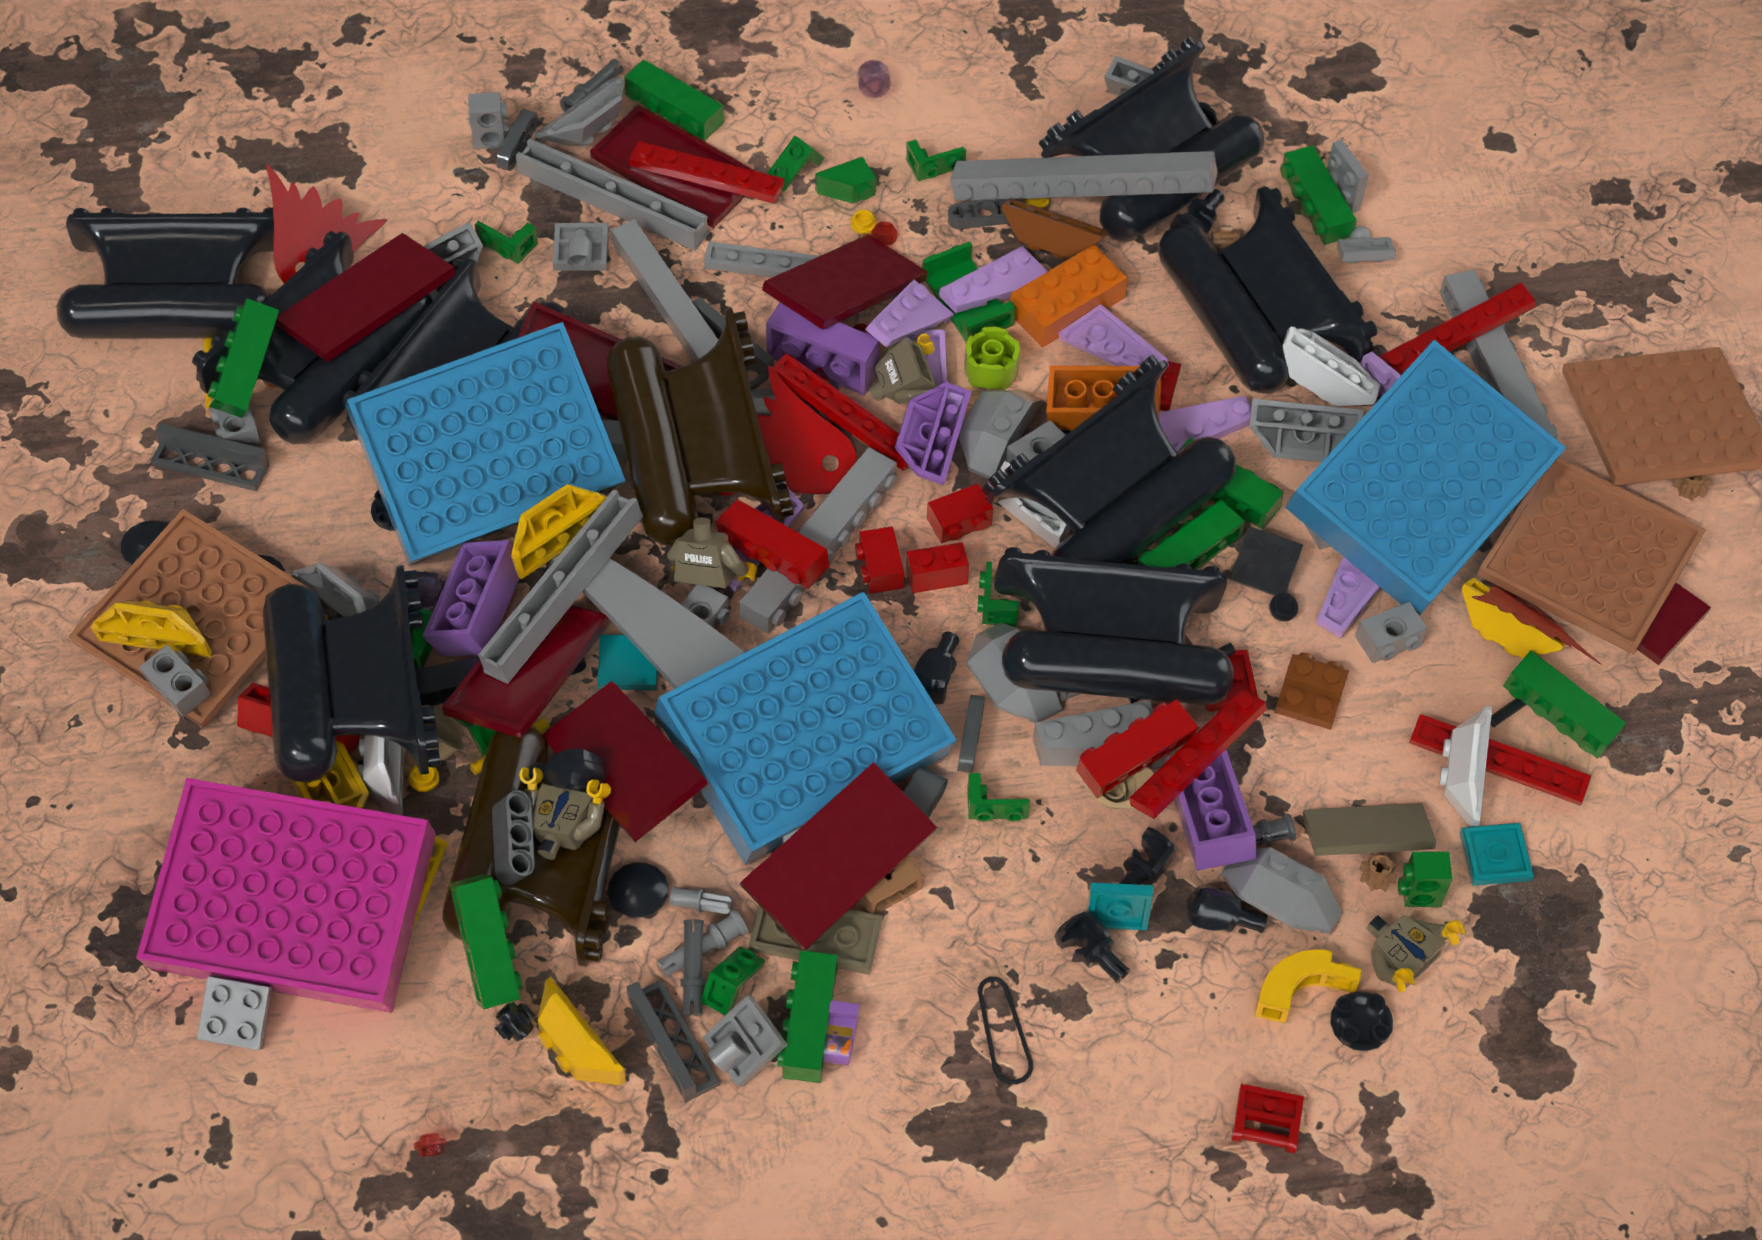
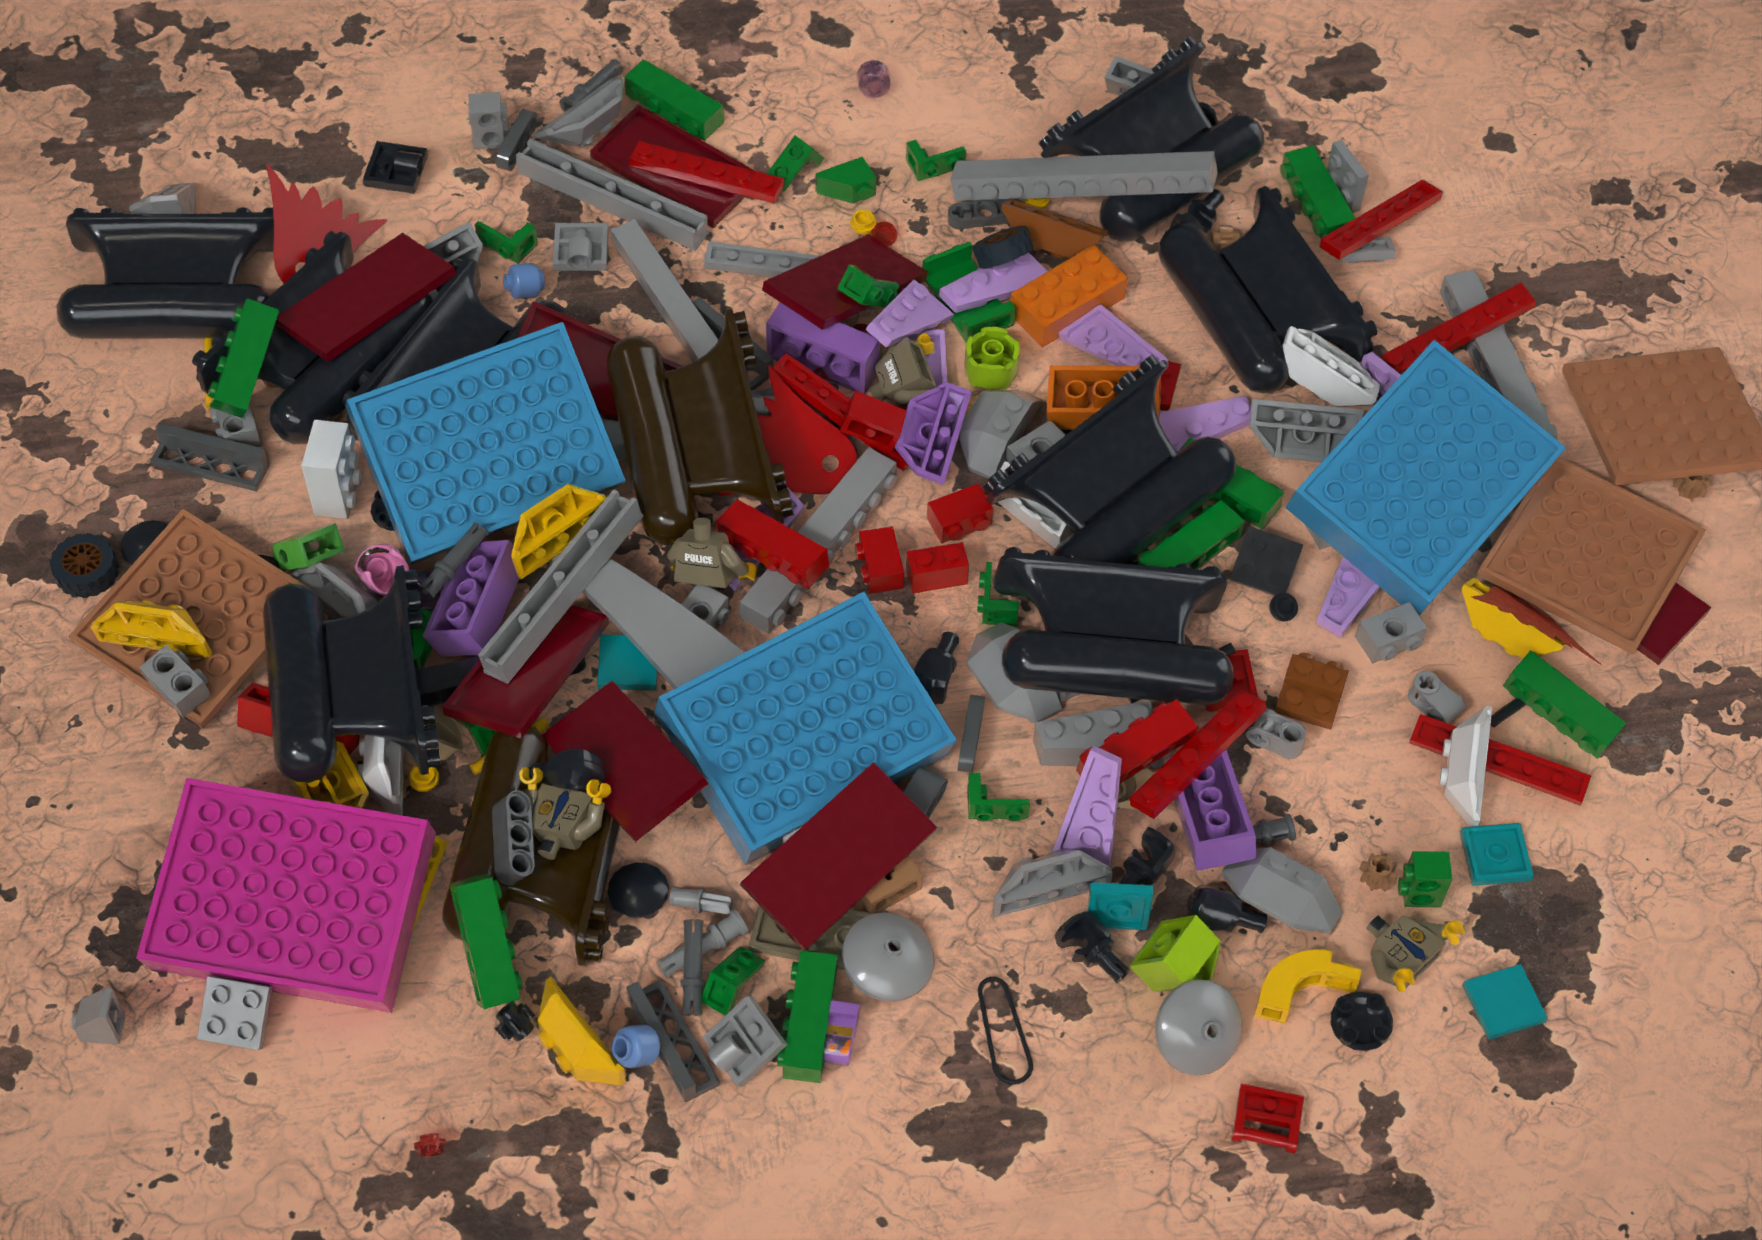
(84, 565): none -> black wheel
(99, 1018): none -> light grey slope
(170, 200): none -> light grey wedge
(295, 550): none -> bright green torso
(331, 469): none -> white brick
(377, 567): none -> bright pink piece
(395, 167): none -> black plate
(446, 569): none -> dark grey pin
(524, 281): none -> medium blue head
(636, 1046): none -> medium blue head
(867, 289): none -> green bracket
(873, 420): none -> red brick
(884, 972): none -> light grey dish
(1003, 247): none -> black wheel
(1048, 880): none -> light grey wedge
(1093, 808): none -> lavender wing
(1177, 953): none -> lime piece
(1184, 1024): none -> light grey dish
(1275, 733): none -> light grey piece
(1369, 829): dark tan tile -> none
(1380, 219): none -> red plate
(1435, 700): none -> light grey piece
(1504, 1002): none -> teal tile

